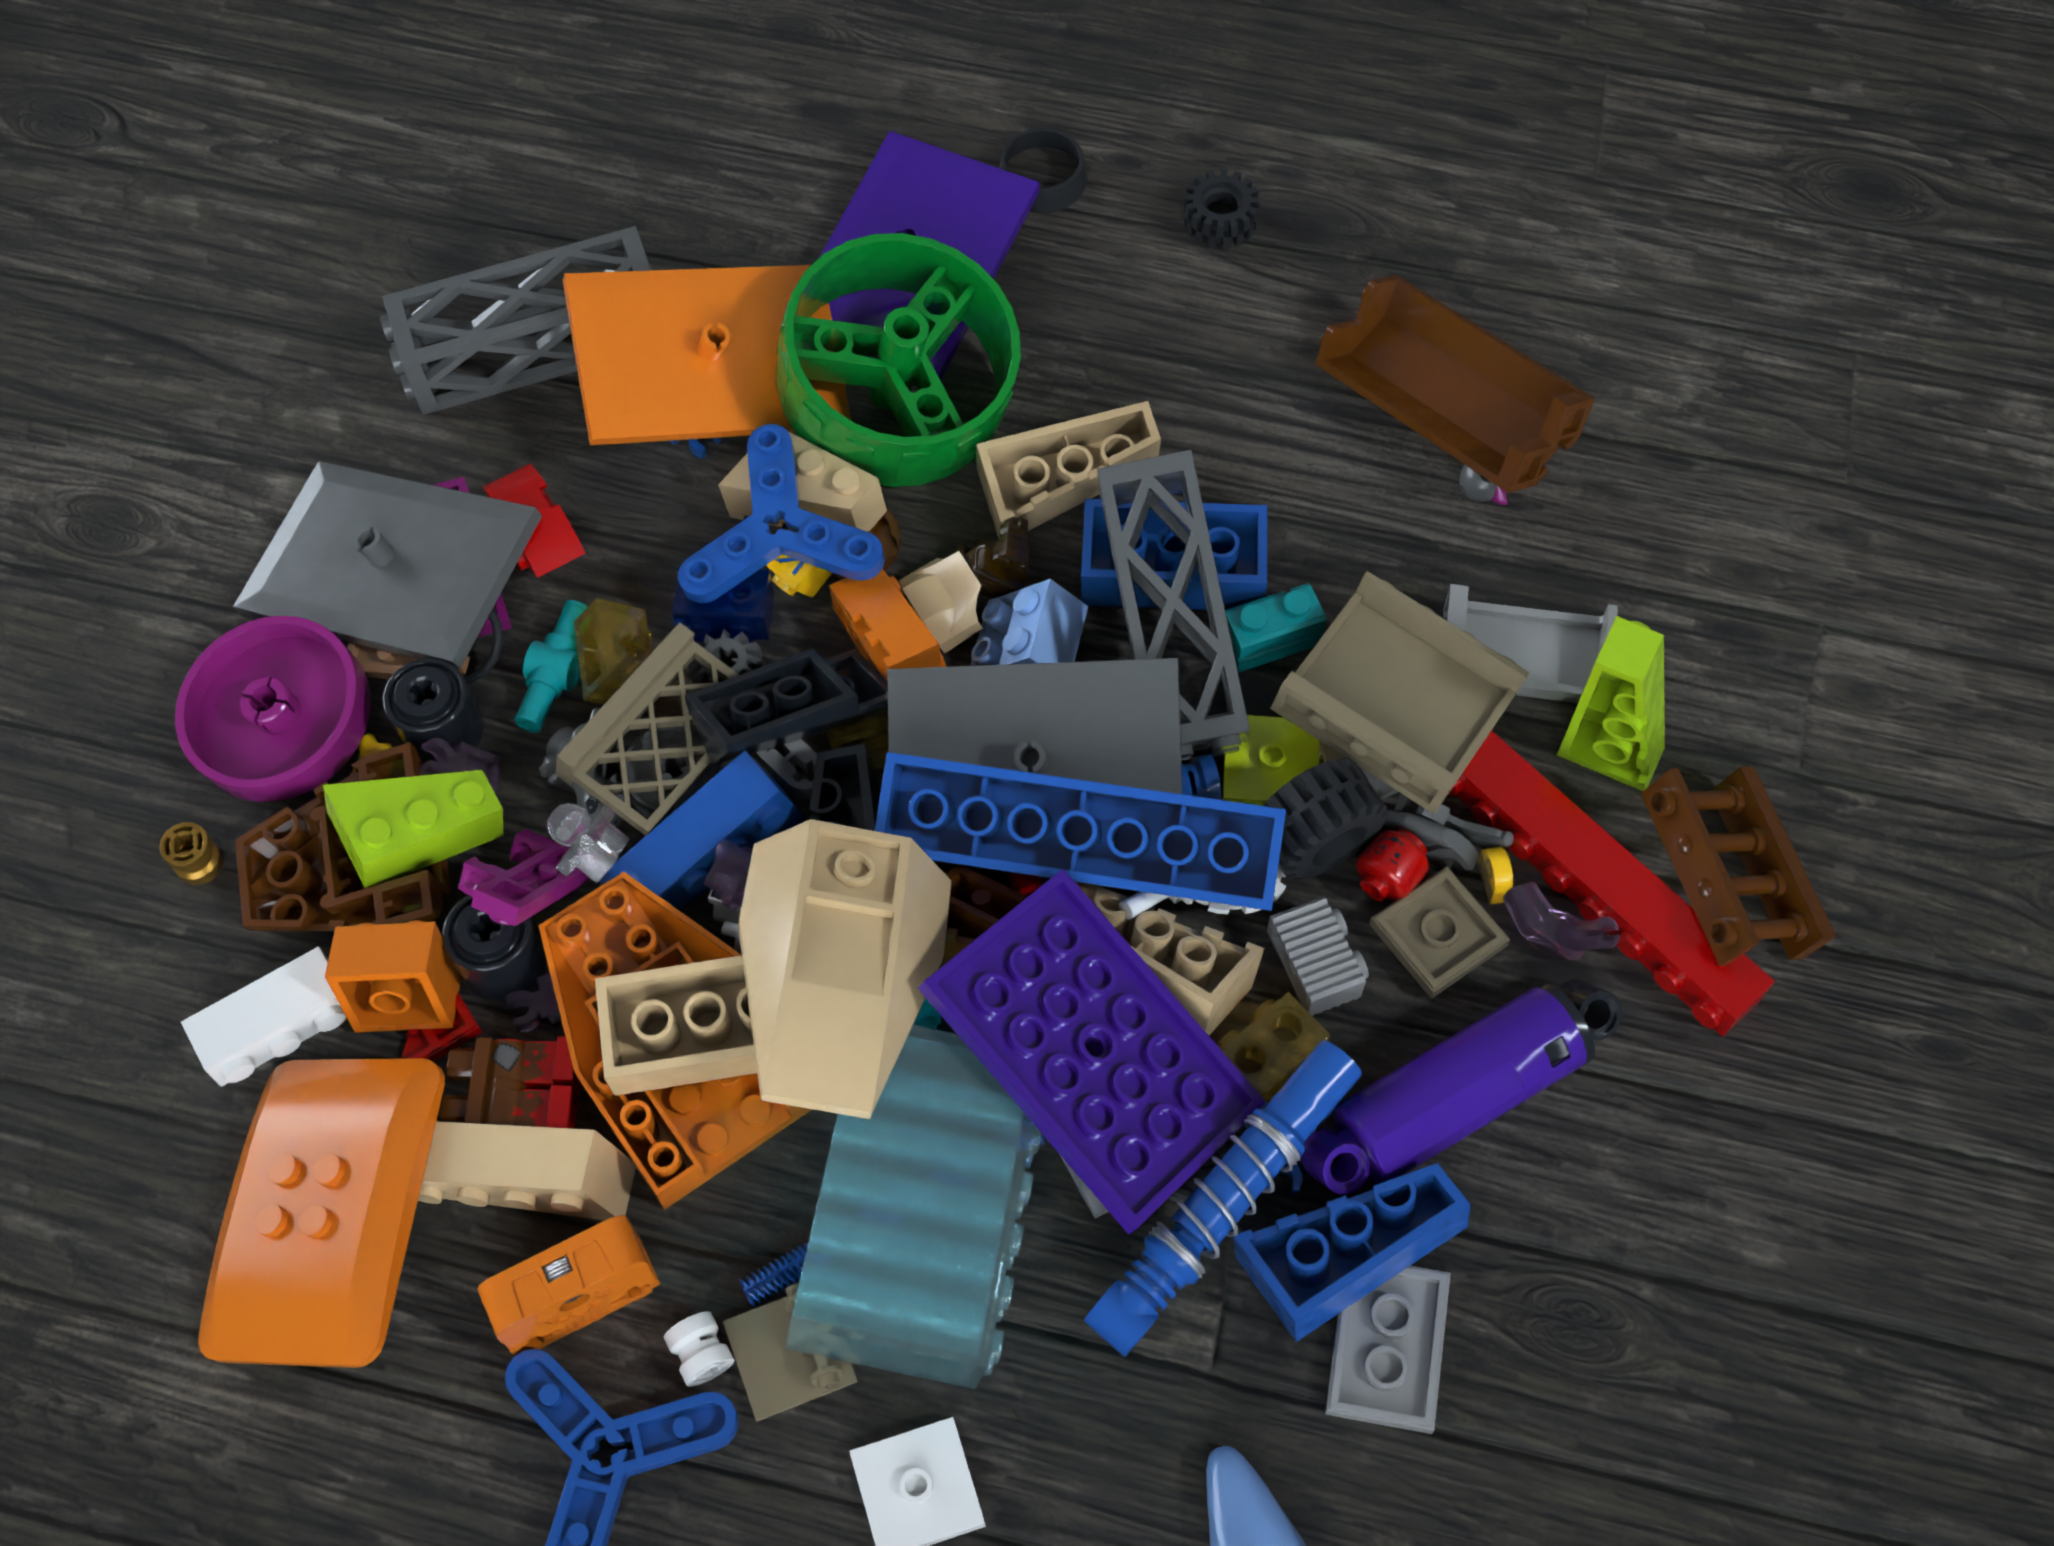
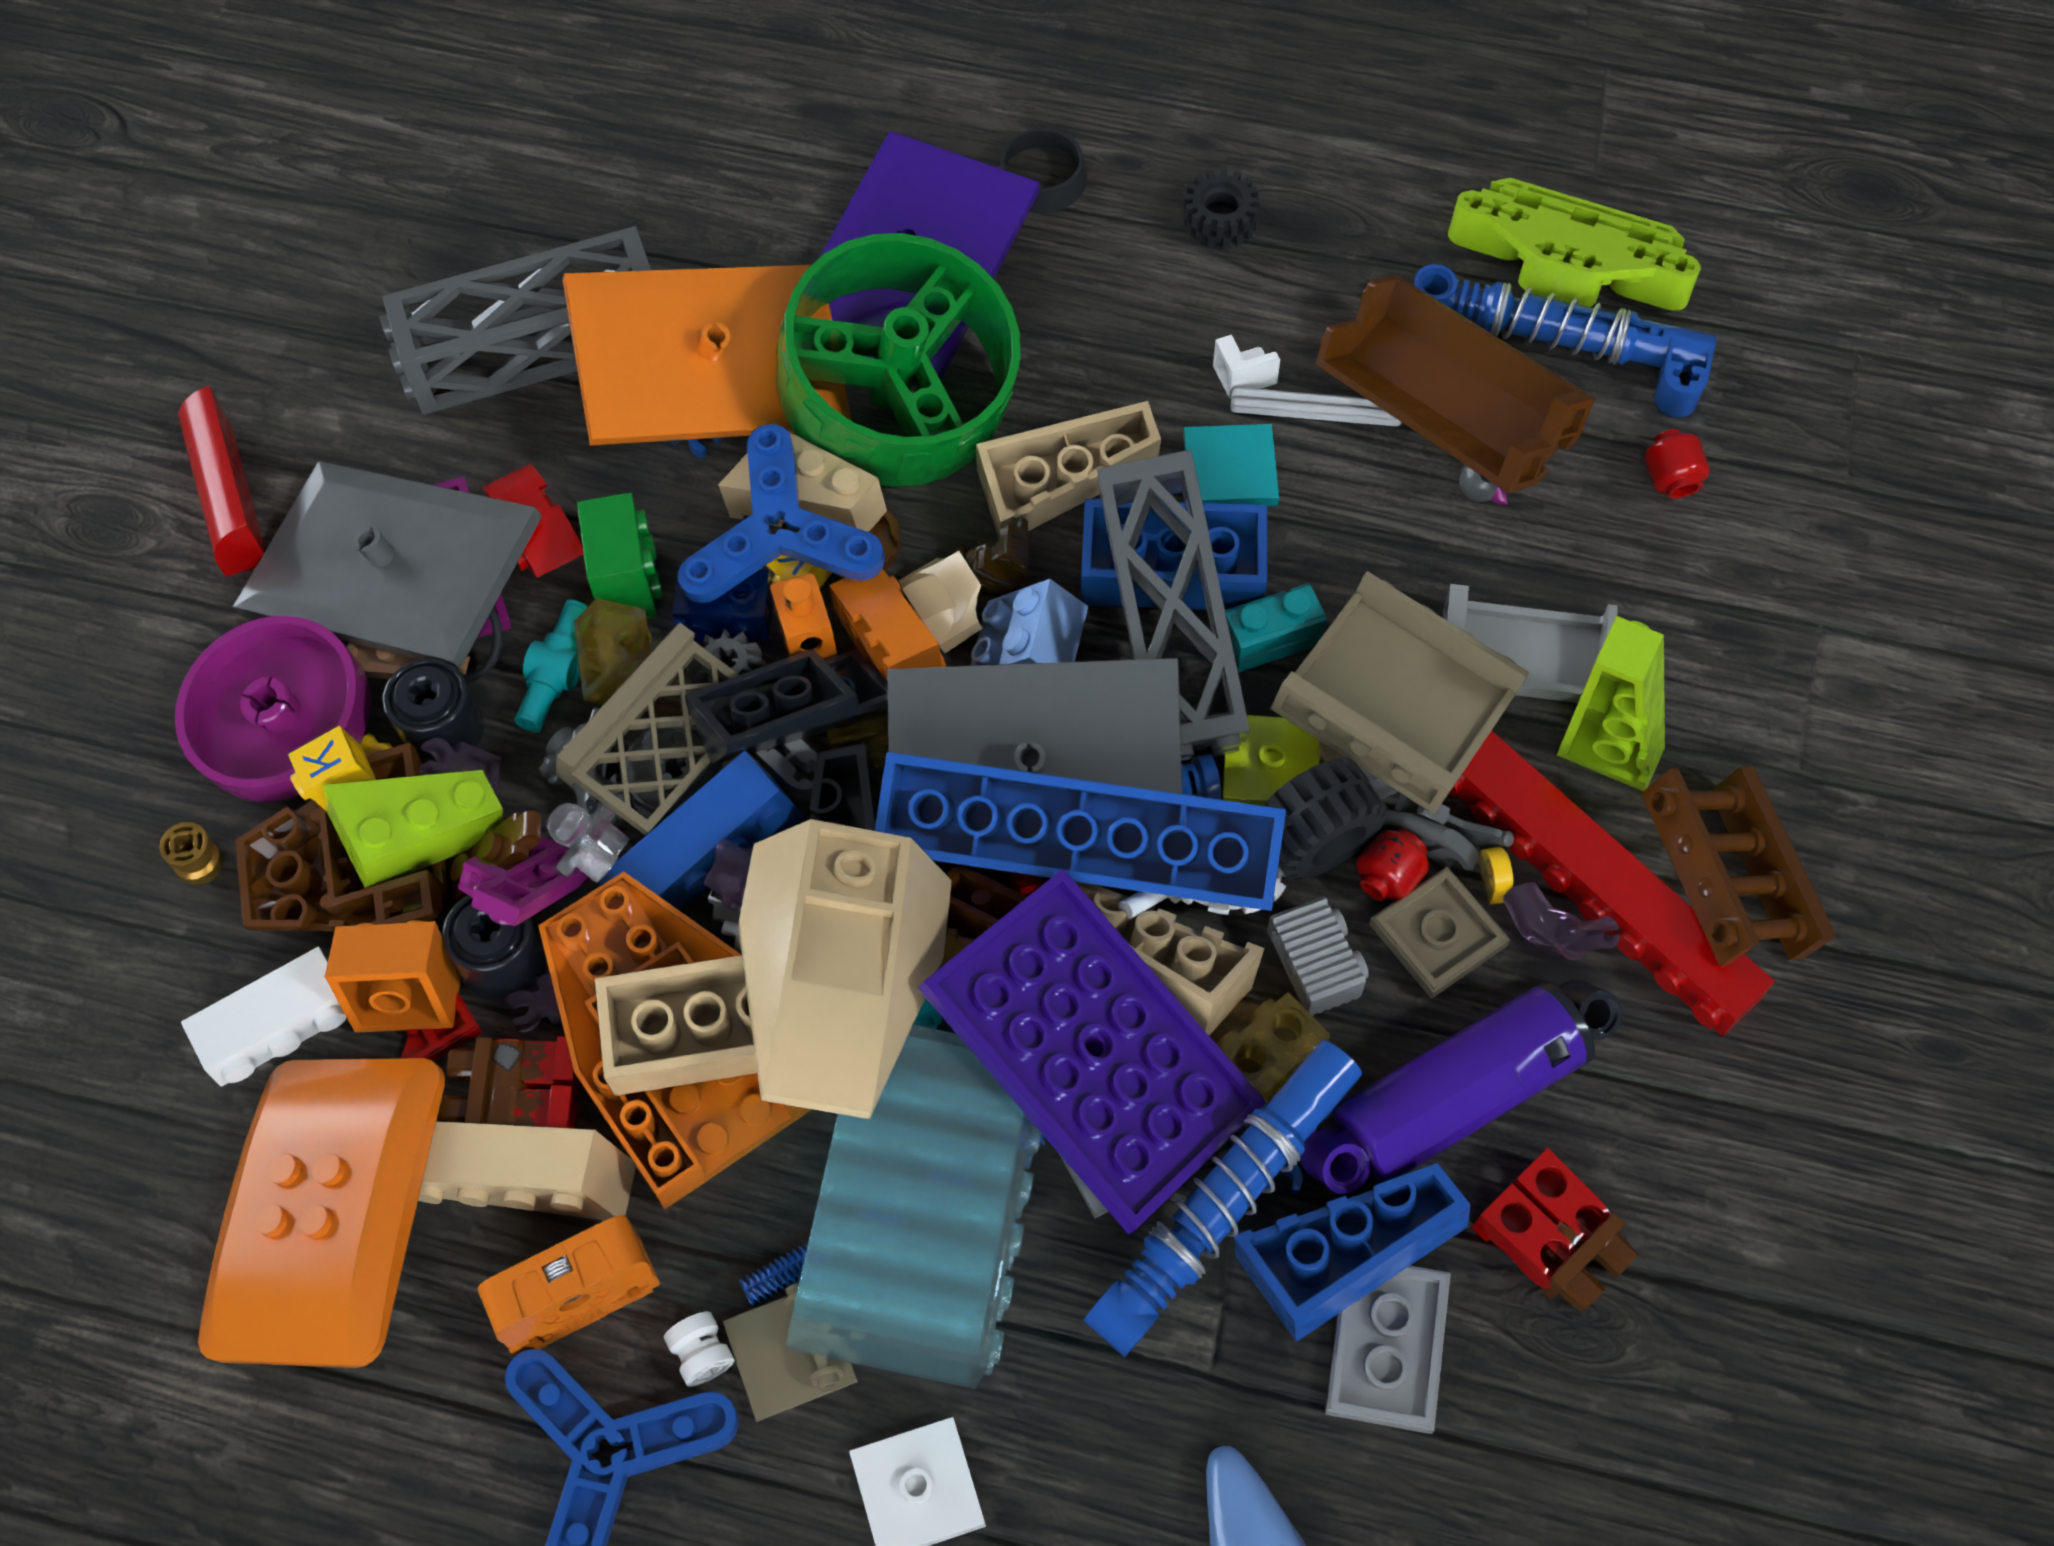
(221, 483): none -> red brick
(328, 760): none -> yellow brick
(502, 847): none -> reddish brown hinge
(620, 552): none -> green brick
(802, 615): none -> orange torso
(1234, 463): none -> teal tile
(1245, 368): none -> white panel
(1309, 406): none -> light grey axle
(1555, 1229): none -> red hips
(1575, 245): none -> lime connector
(1616, 335): none -> blue piece
(1676, 464): none -> red head

